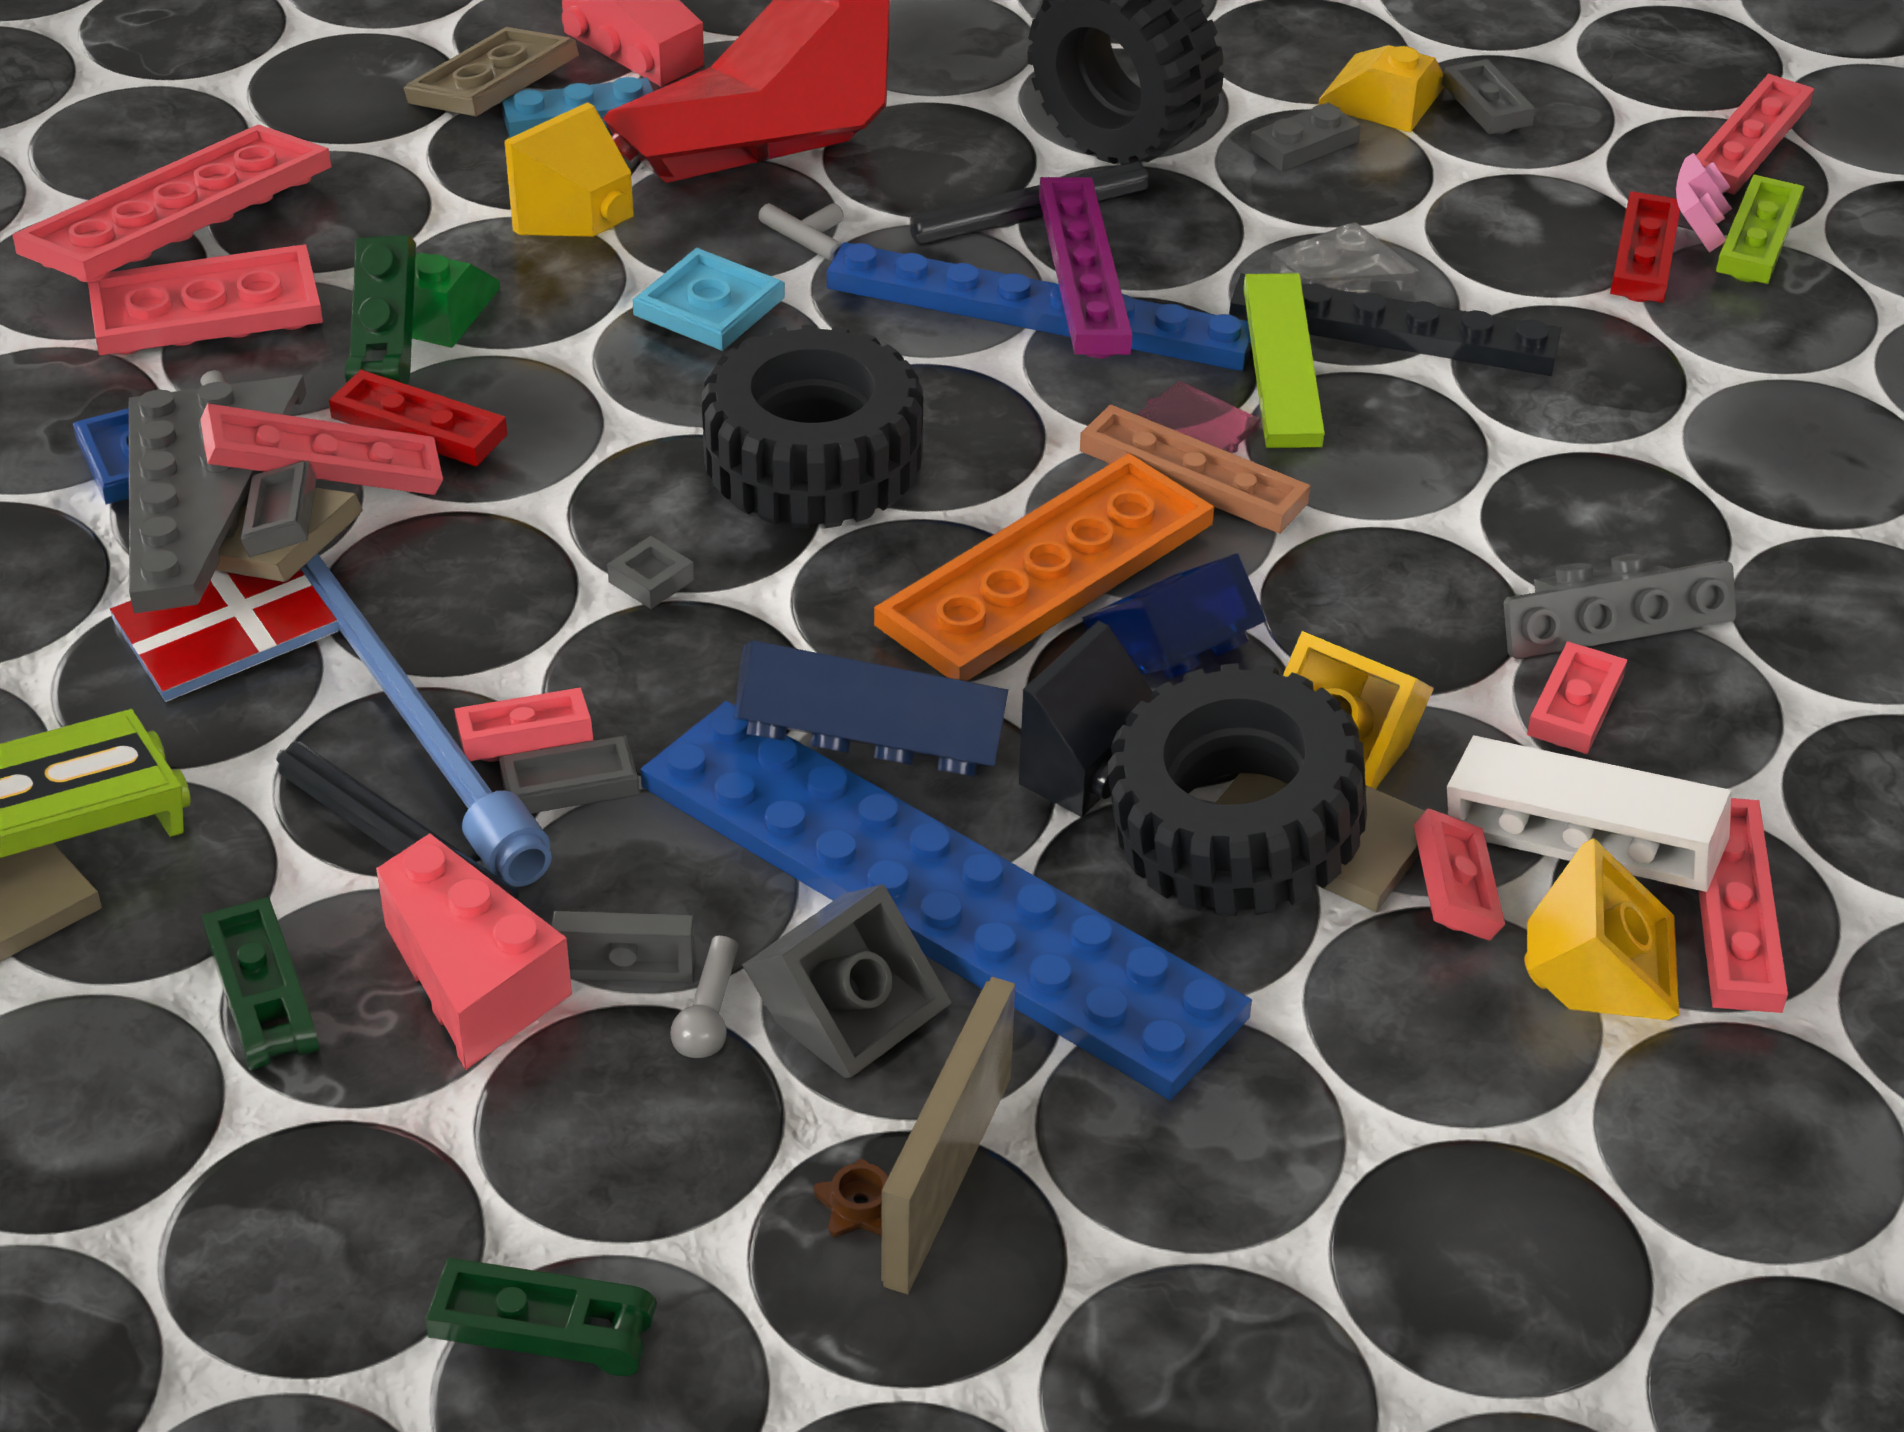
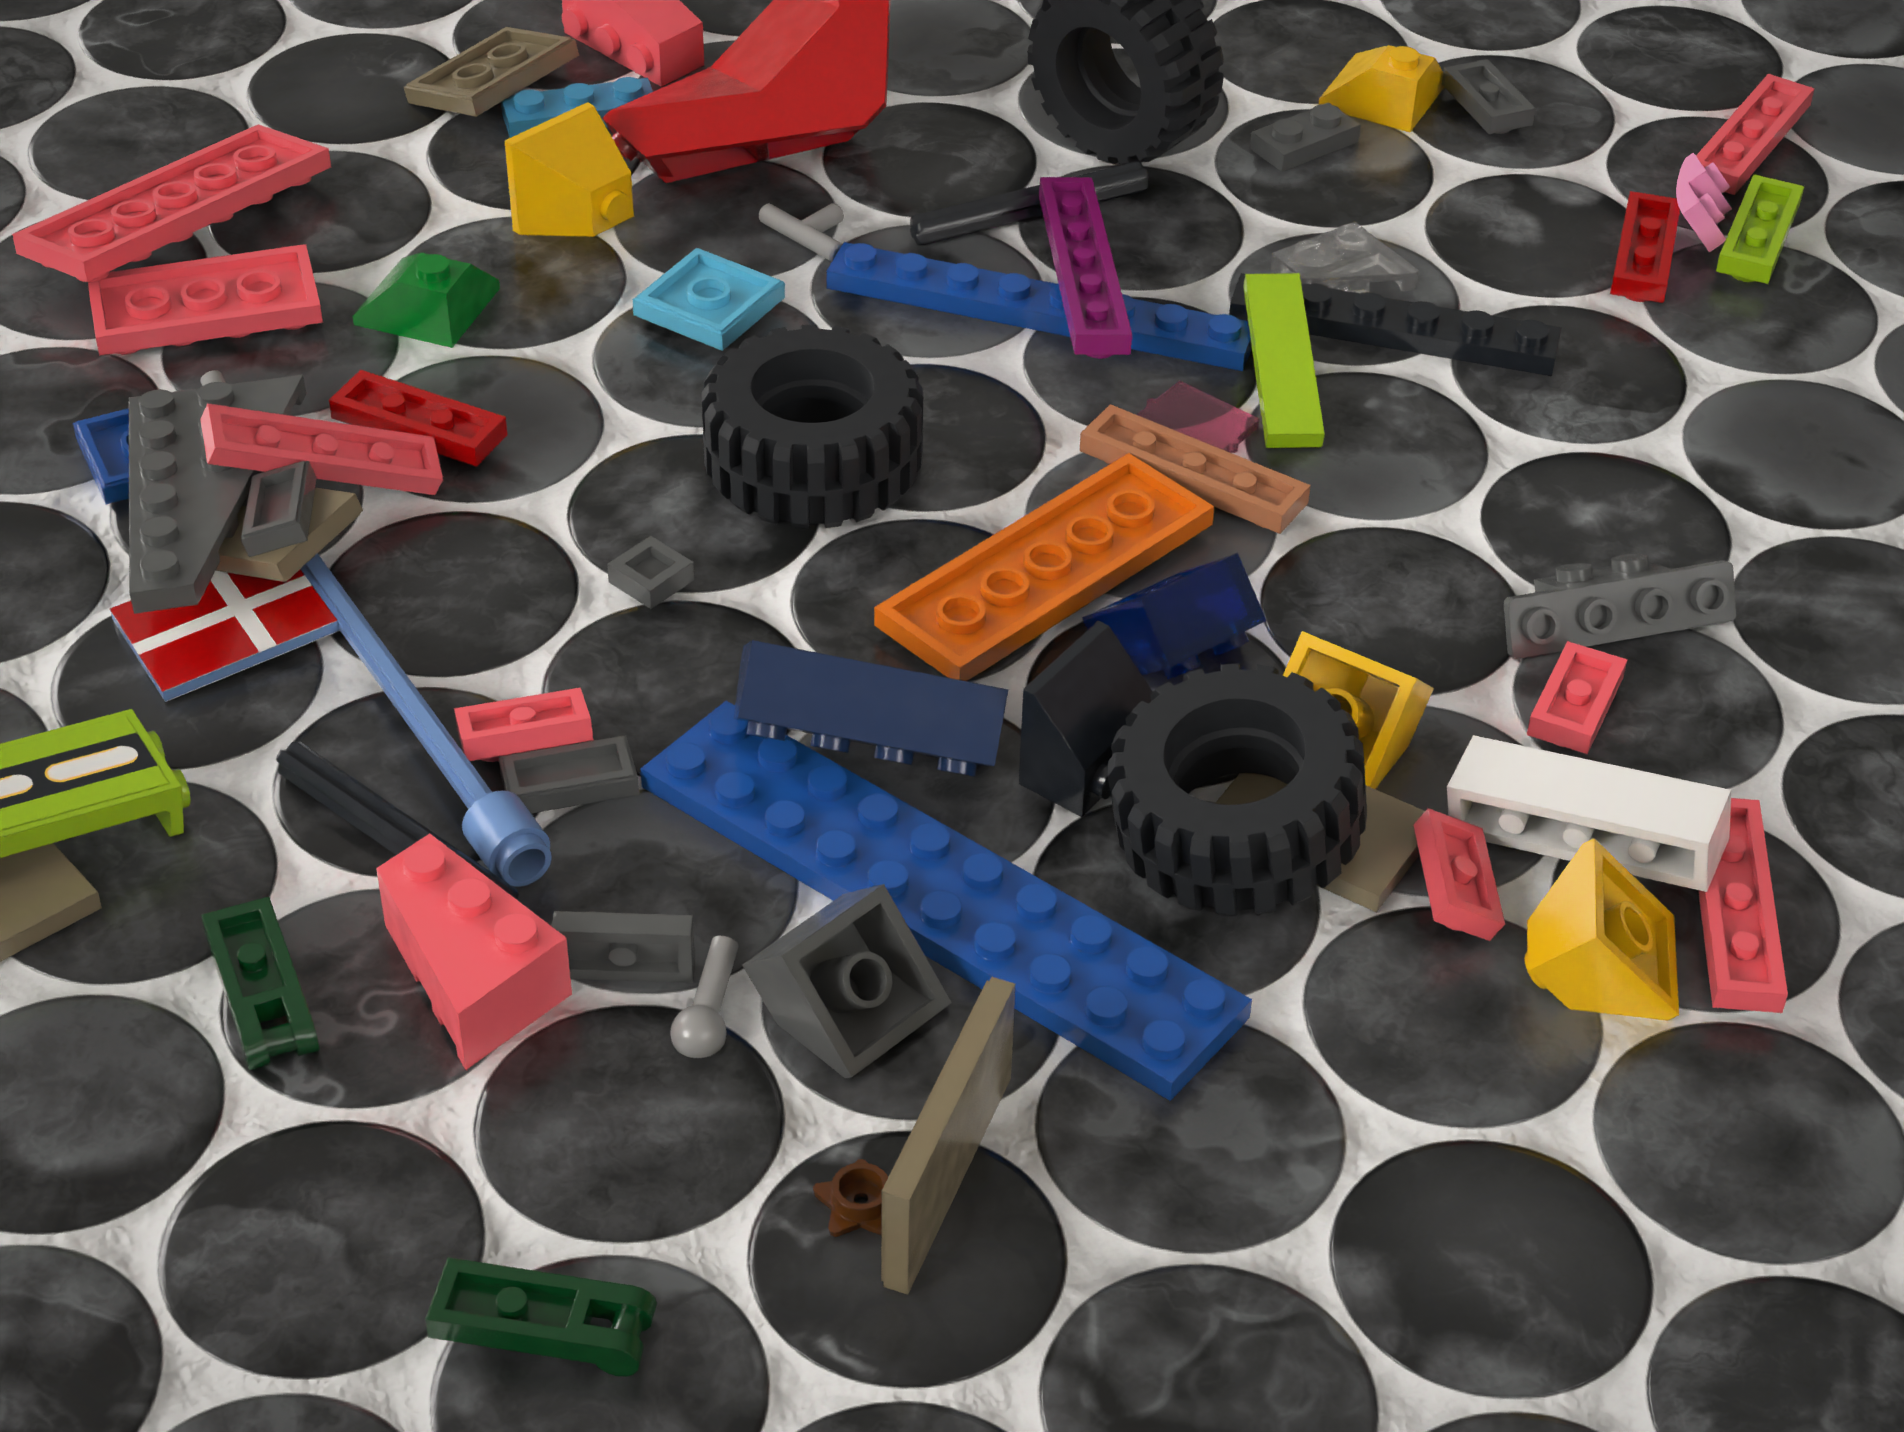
(382, 307): dark green plate -> none

